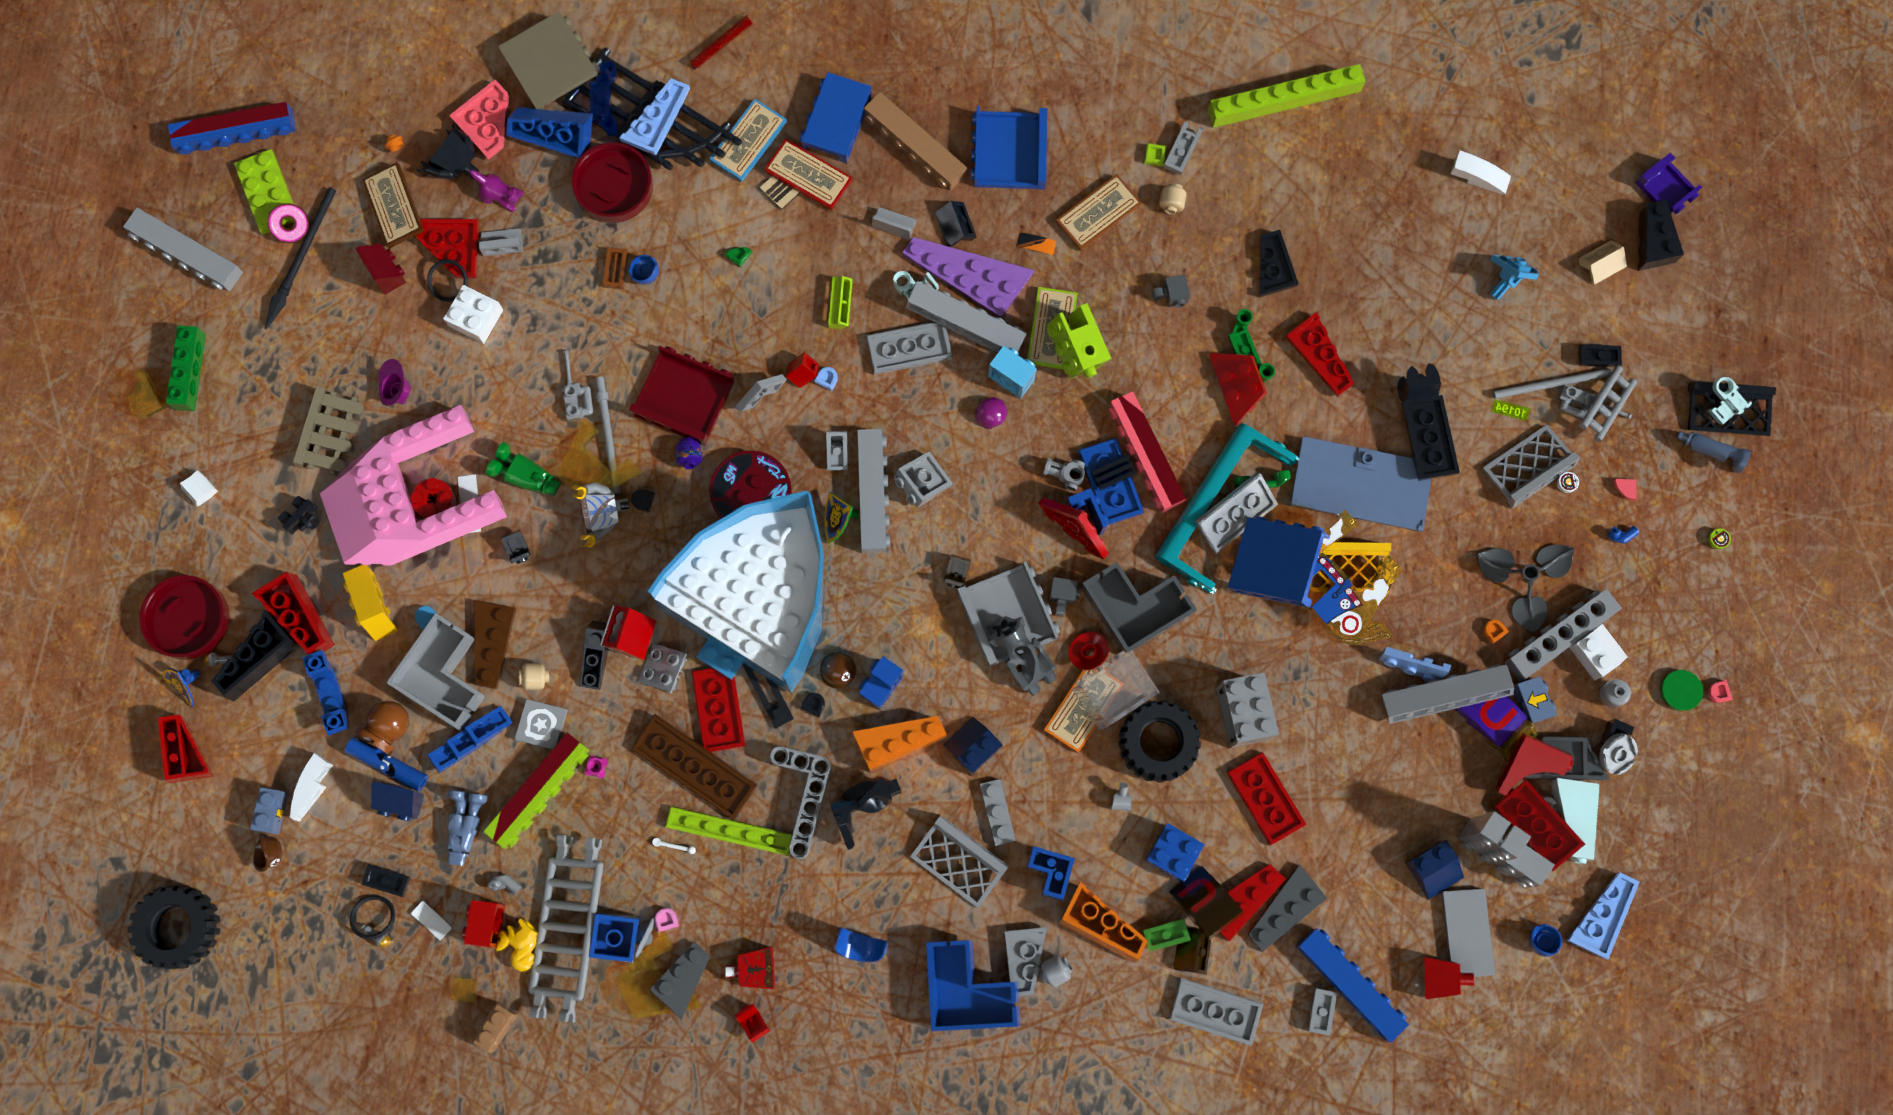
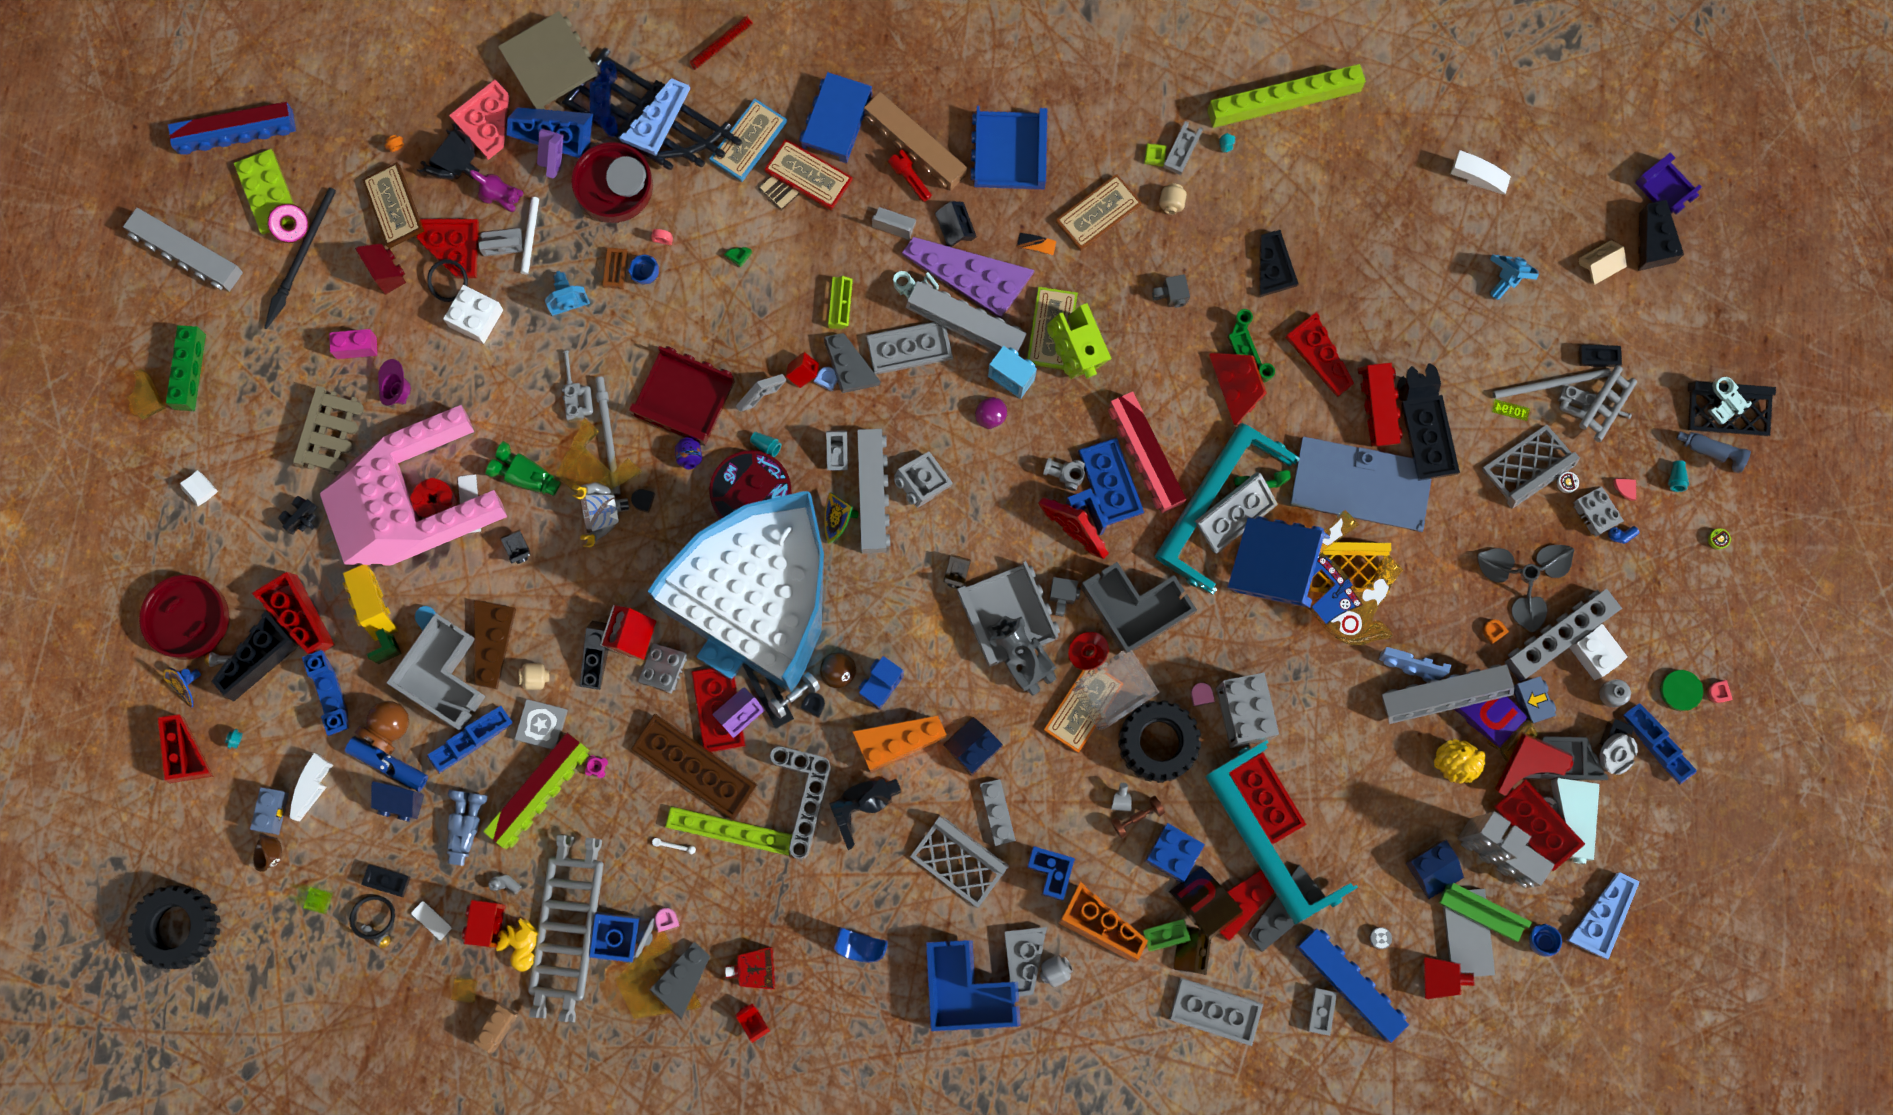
(233, 739): none -> teal plate
(318, 900): none -> clear neon green tile
(353, 344): none -> dark pink brick
(388, 649): none -> dark green panel
(529, 235): none -> white bar
(550, 151): none -> medium lavender panel
(565, 296): none -> dark azure piece
(626, 176): none -> light grey tile
(661, 236): none -> coral tile
(738, 712): none -> medium lavender panel
(766, 443): none -> teal cone
(810, 683): none -> light grey wheel
(848, 364): none -> dark grey wing
(903, 166): none -> red piece
(1130, 466): black tile -> none
(1156, 806): none -> copper wheel
(1202, 694): none -> bright pink tile
(1226, 142): none -> teal piece
(1261, 846): none -> teal piece
(1380, 938): none -> light grey tile
(1381, 403): none -> red wedge
(1459, 765): none -> yellow hair
(1484, 911): none -> bright green fence
(1599, 511): none -> light grey hinge
(1660, 745): none -> blue slope
(1679, 479): none -> teal cone

